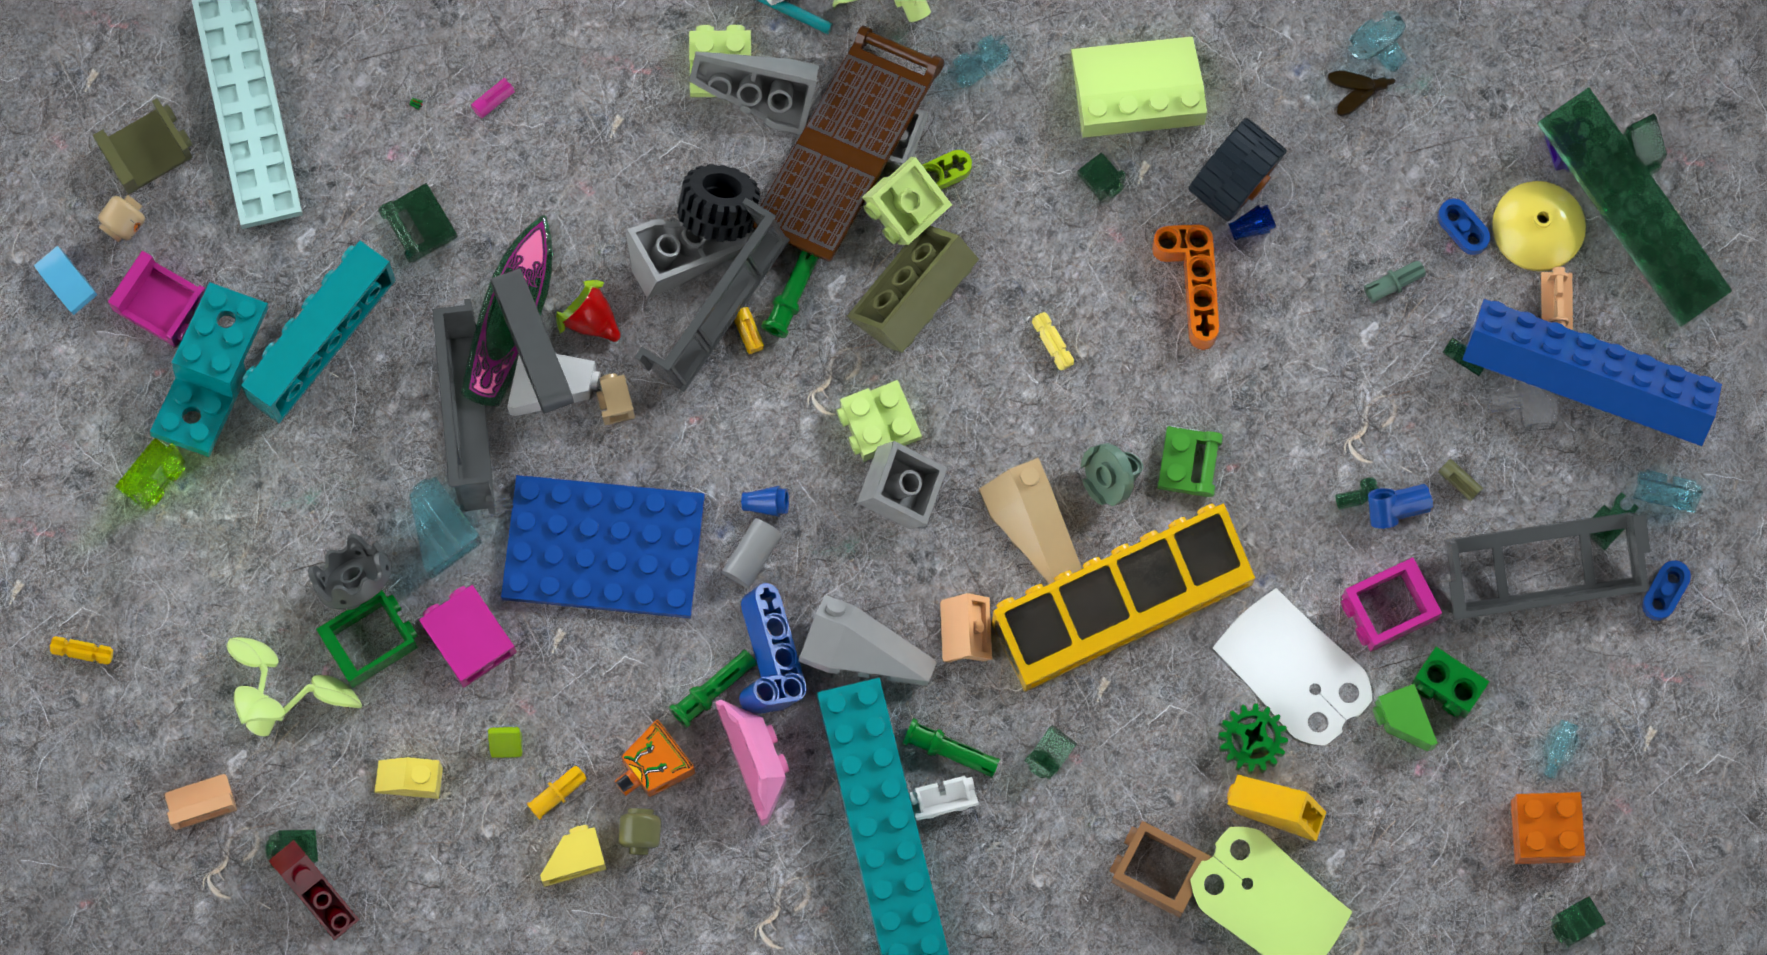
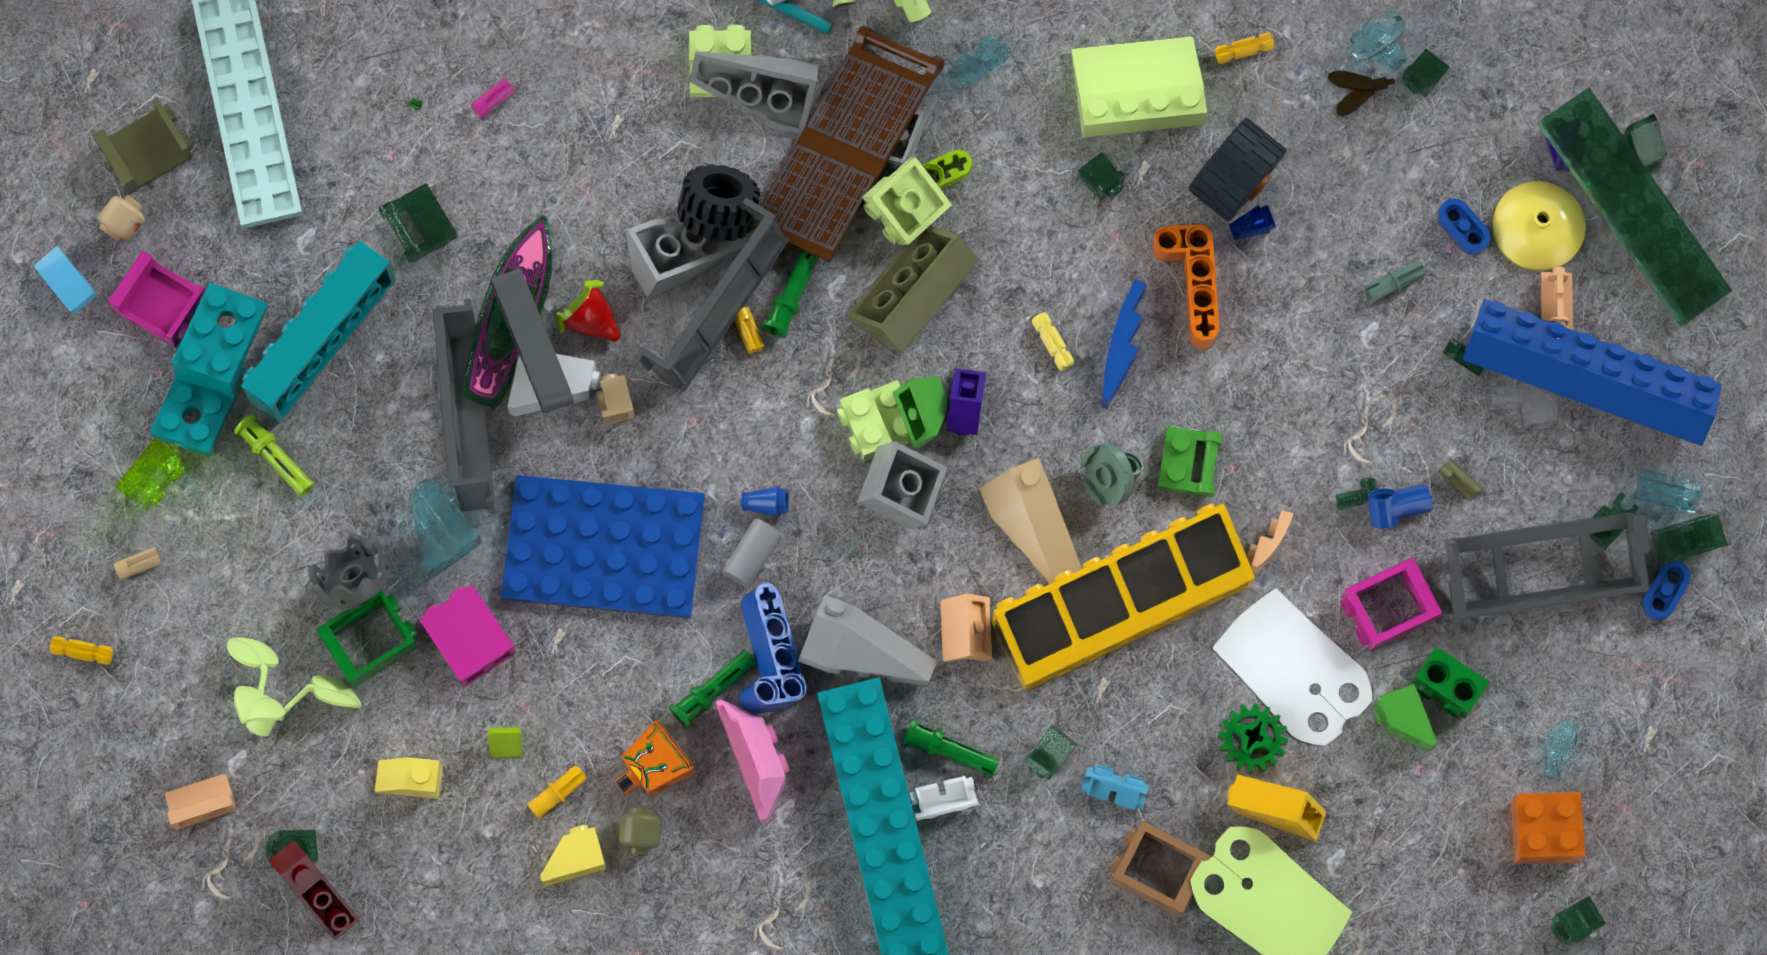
(137, 563): none -> tan piece
(266, 442): none -> lime pin
(922, 408): none -> bright green slope
(965, 402): none -> dark purple slope
(1104, 781): none -> medium azure hinge
(1121, 352): none -> blue slope
(1244, 48): none -> yellow axle
(1266, 547): none -> light nougat slope
(1424, 73): none -> clear green bracket
(1688, 538): none -> clear green brick

